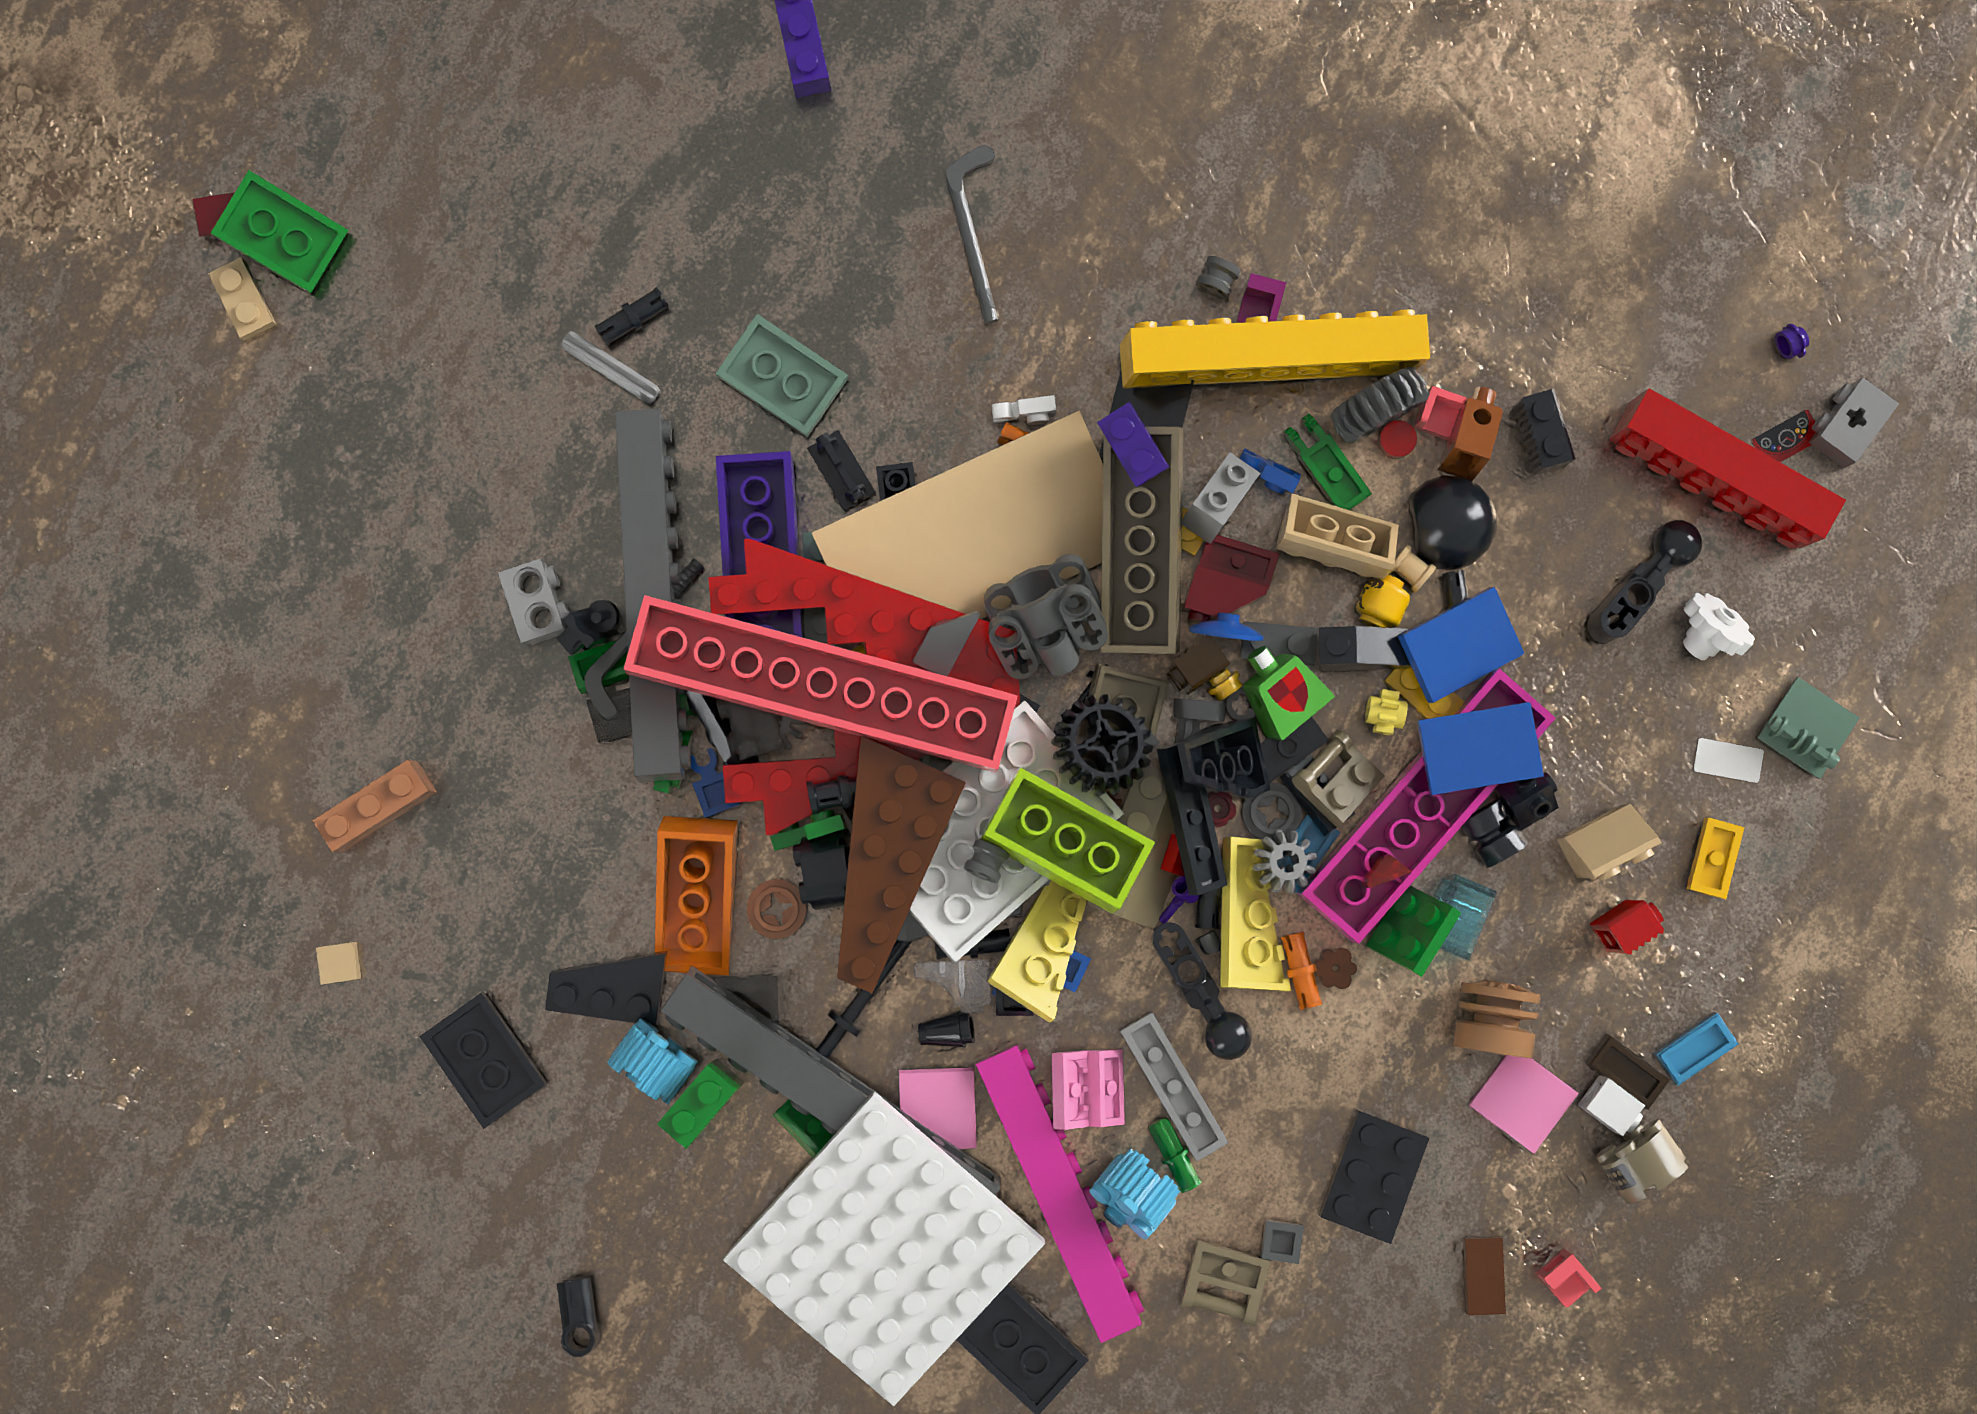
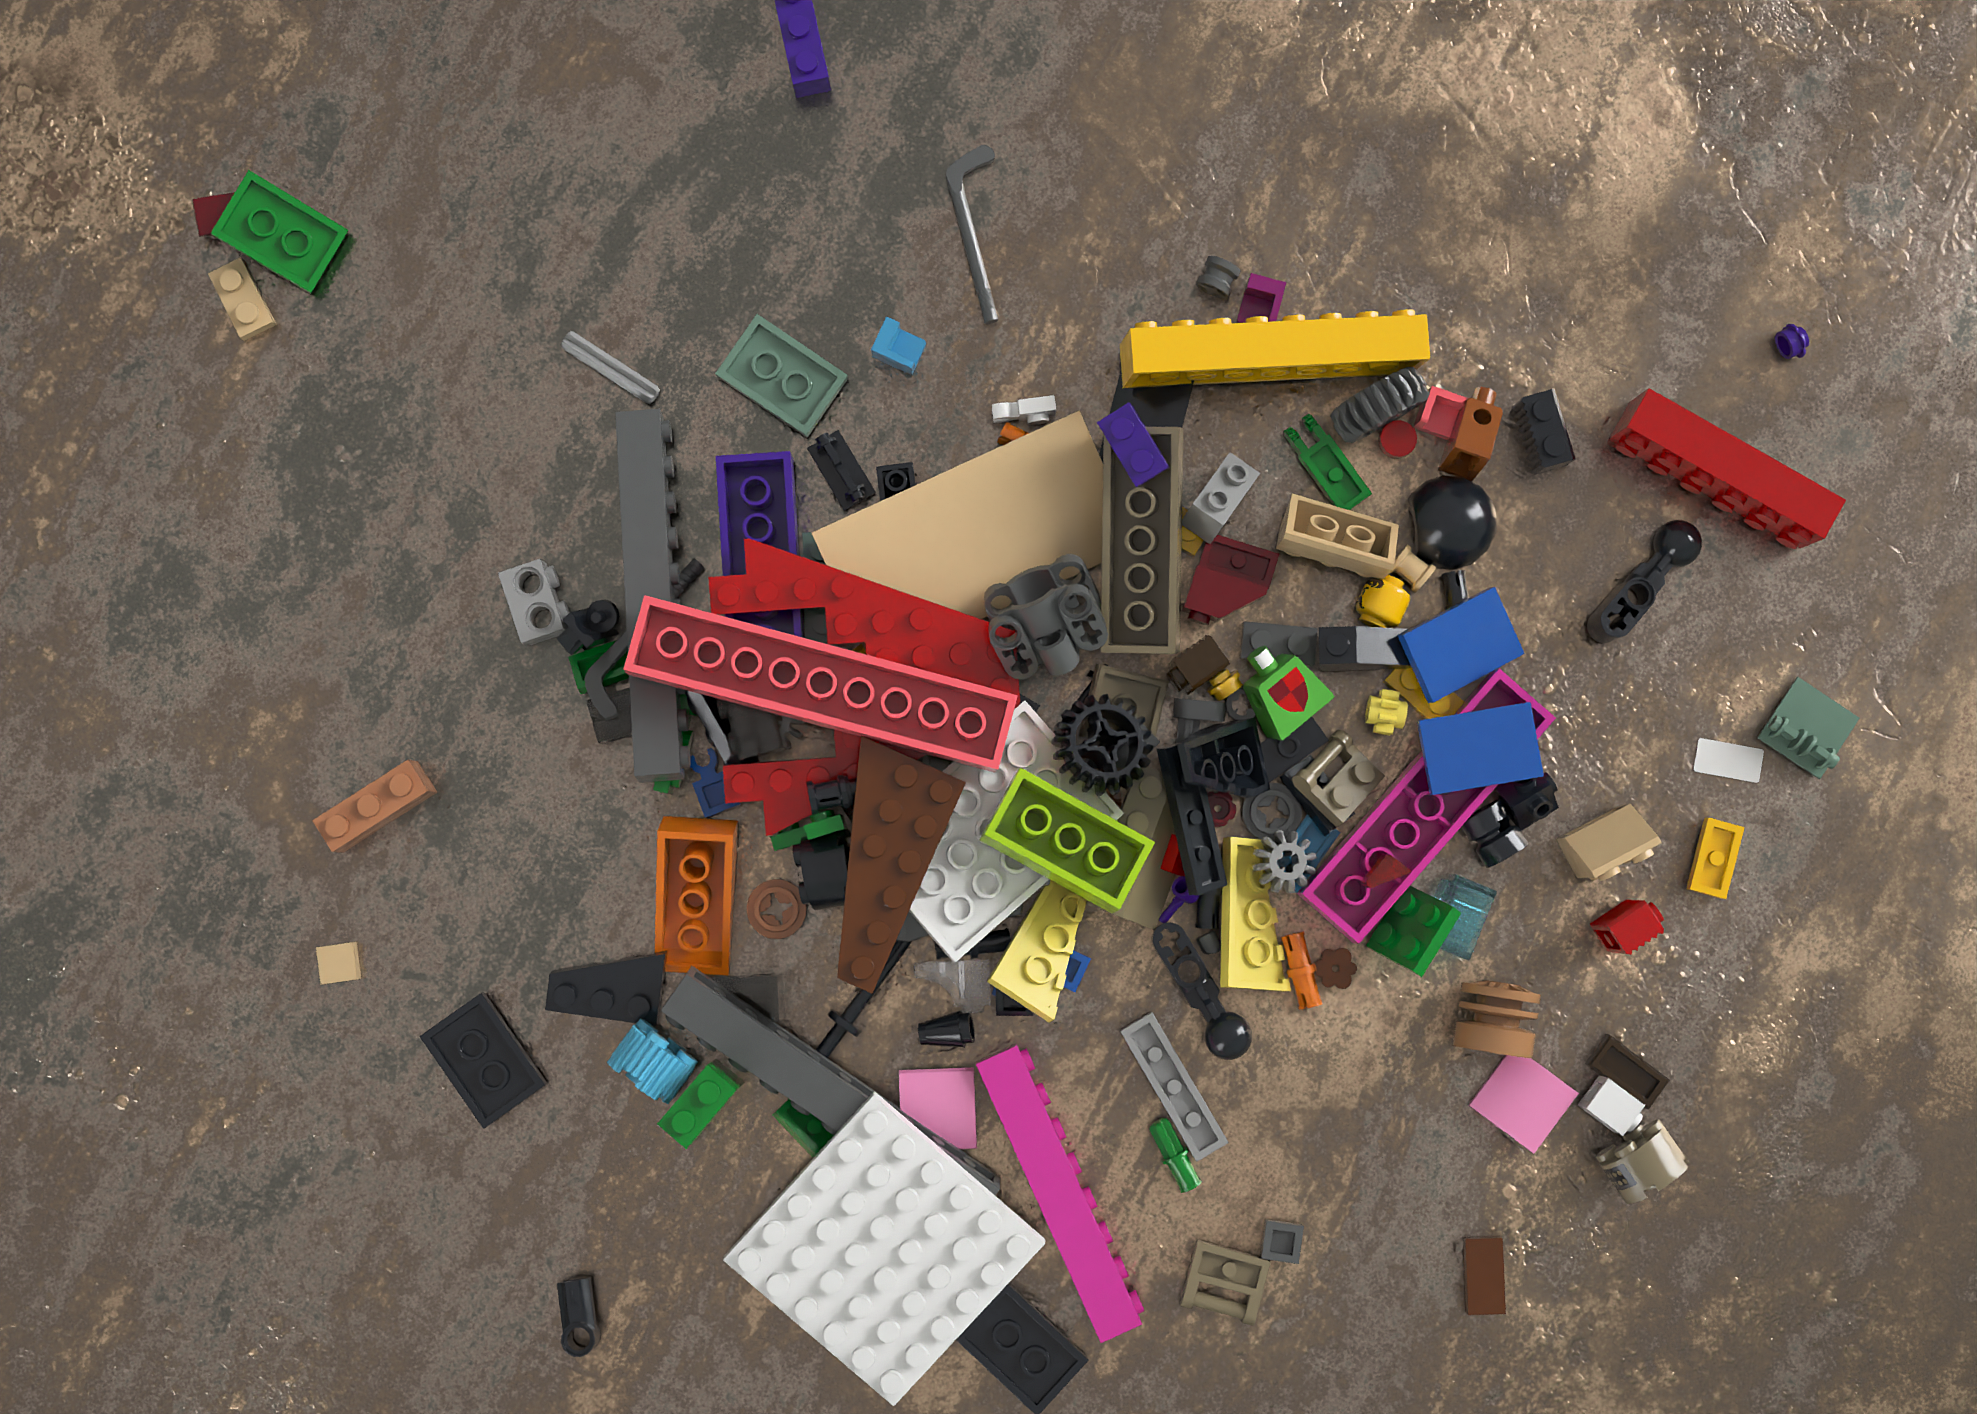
(631, 316): black pin -> none
(897, 347): none -> dark azure panel
(944, 643): dark grey slope -> none
(986, 861): dark grey wheel -> none
(1088, 1088): bright pink slope -> none
(1134, 1194): medium azure brick -> none
(1227, 626): blue dish -> none
(1276, 475): blue plate -> none
(1374, 1176): black plate -> none
(1567, 1278): coral panel -> none
(1696, 1048): dark azure tile -> none
(1715, 628): white plant -> none
(1787, 437): sticker -> none
(1869, 411): light grey brick -> none

